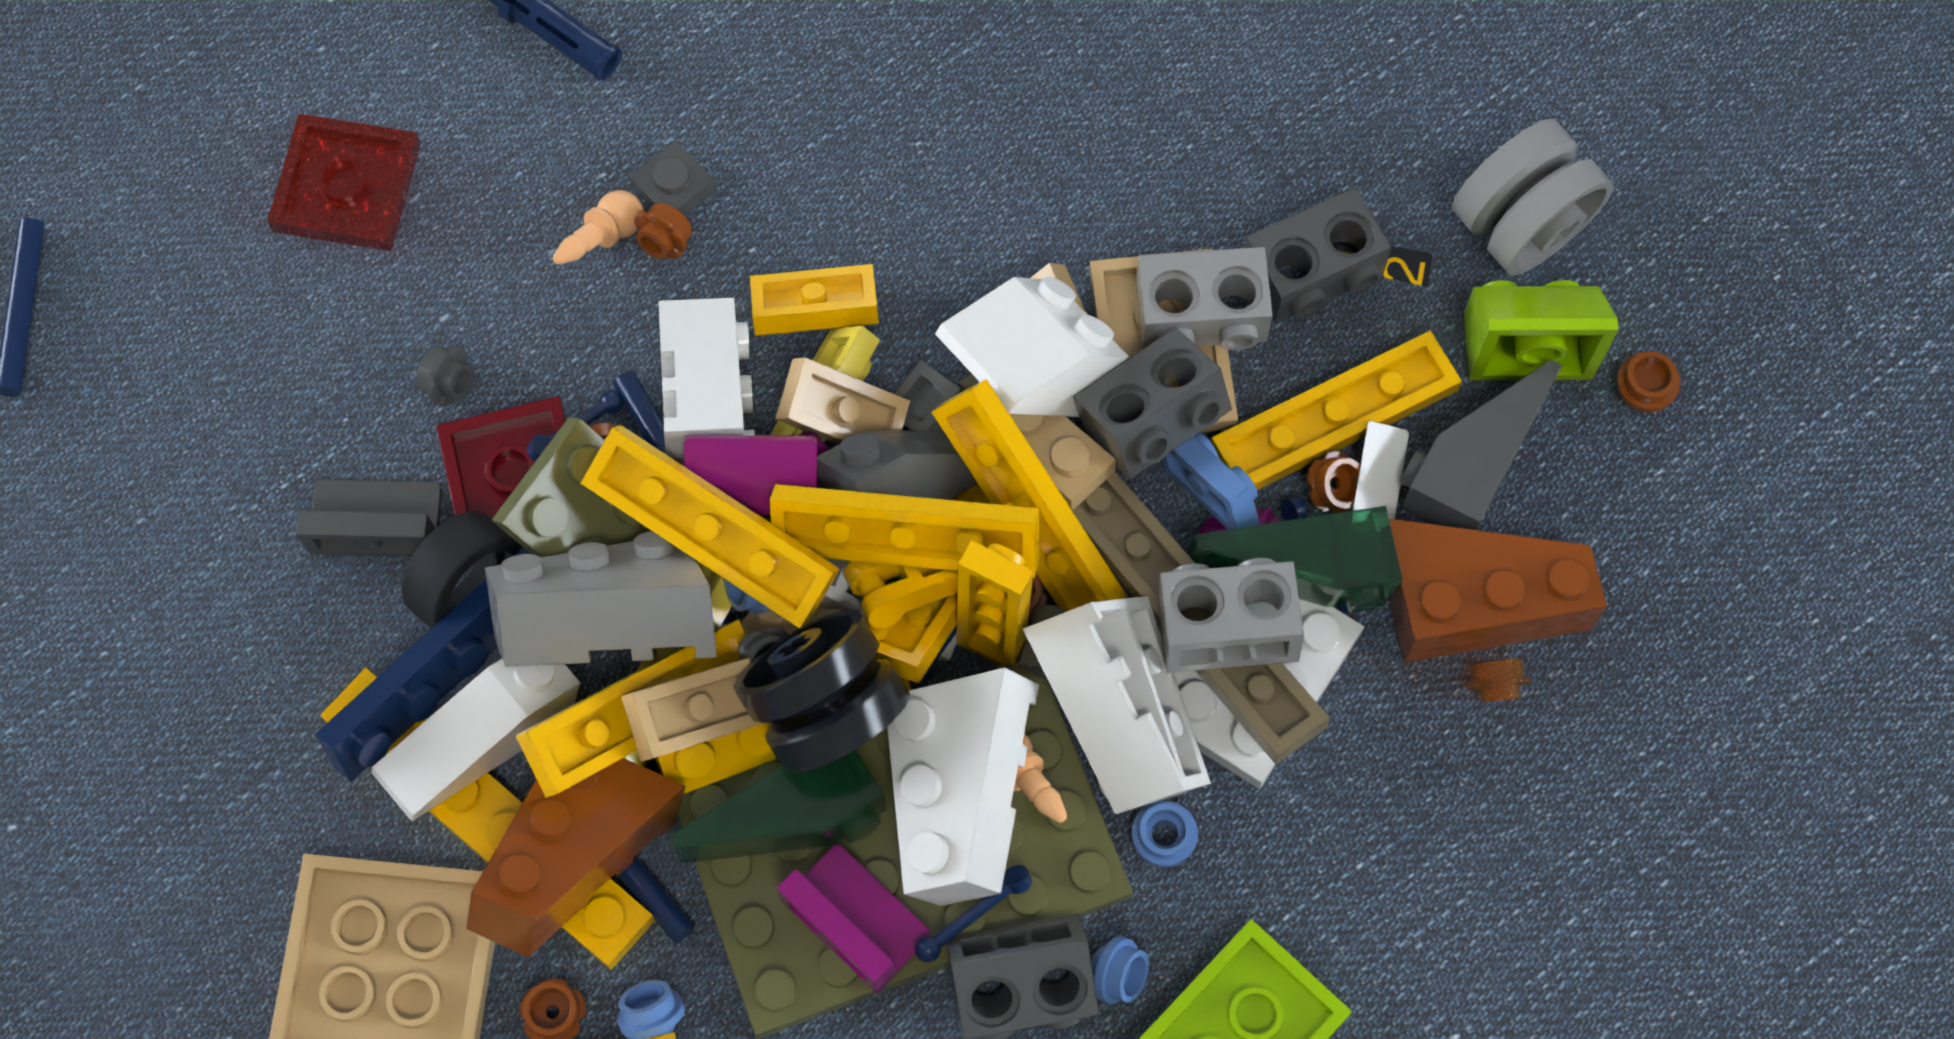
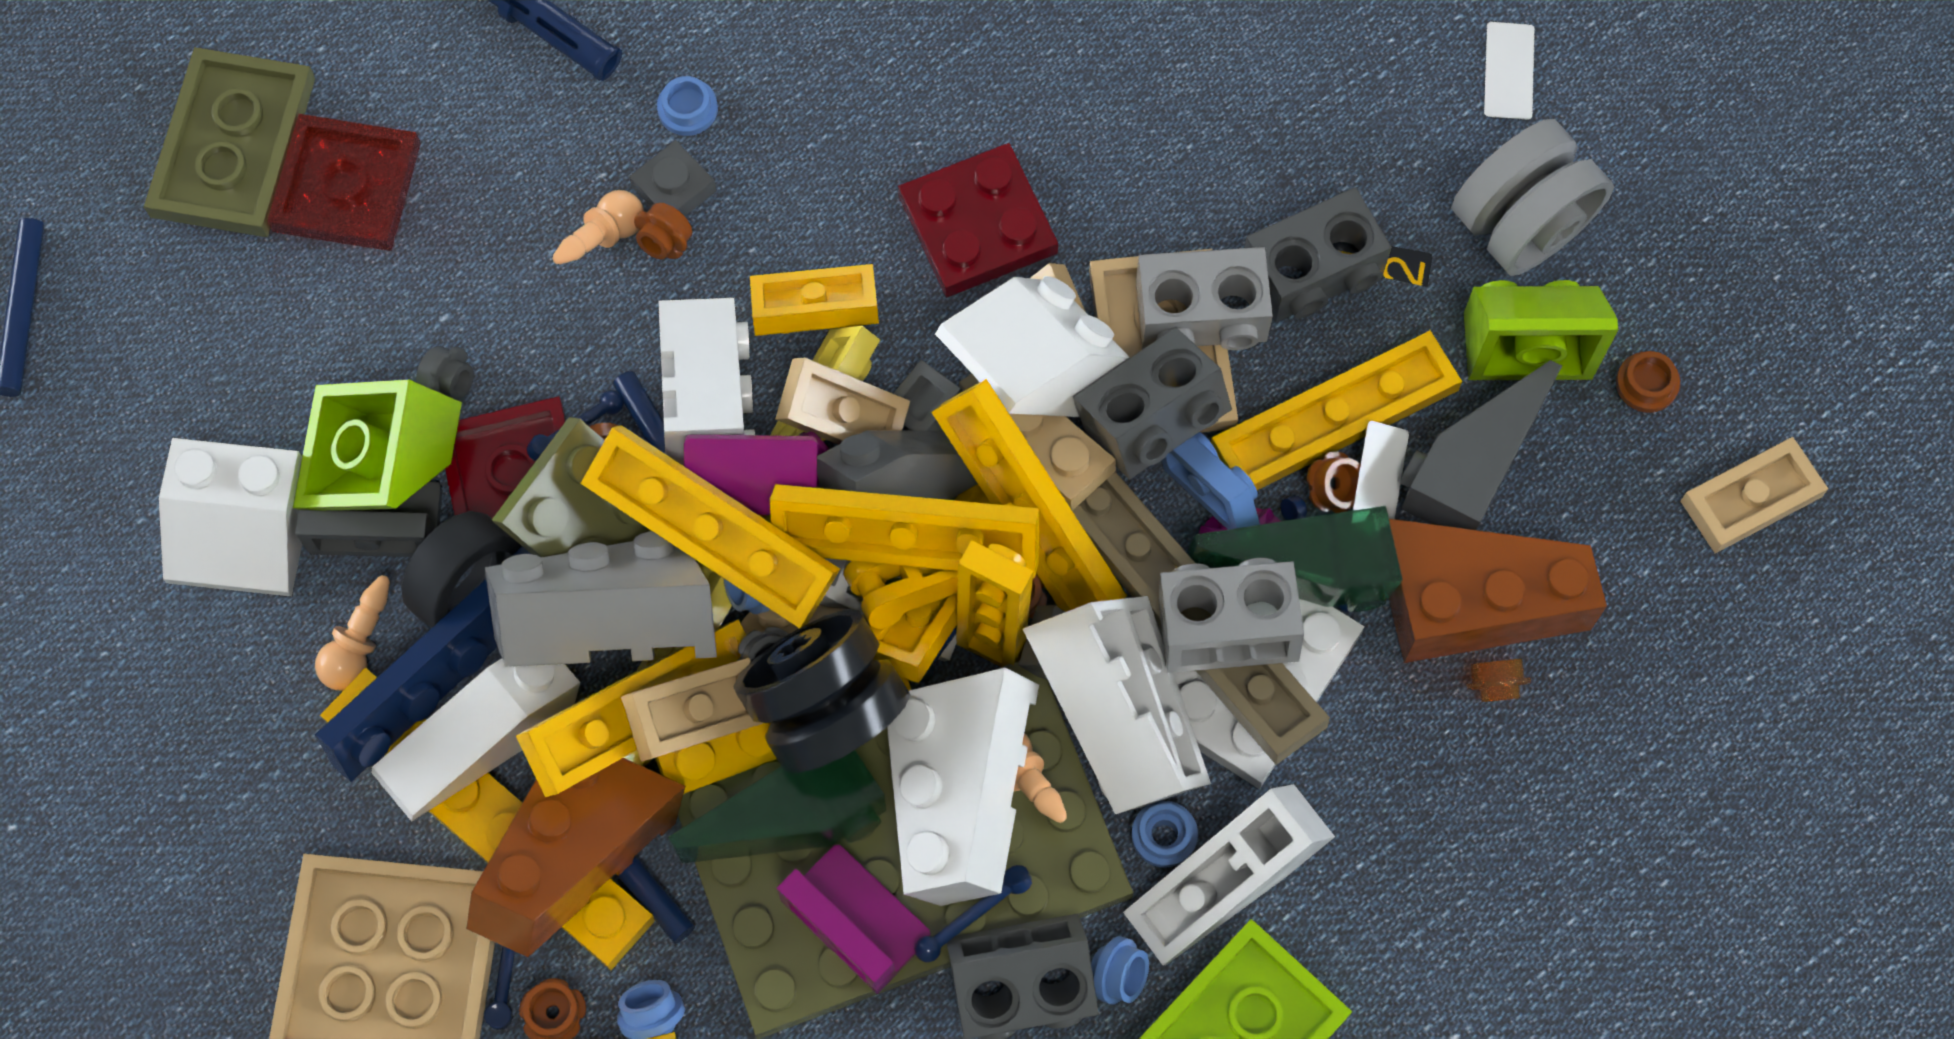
(228, 141): none -> olive plate
(230, 517): none -> white slope
(345, 656): none -> light nougat bar
(374, 444): none -> lime slope
(498, 1014): none -> dark blue hinge
(687, 106): none -> medium blue plate
(978, 220): none -> dark red plate
(1229, 872): none -> white slope
(1509, 70): none -> white sticker
(1754, 495): none -> tan plate

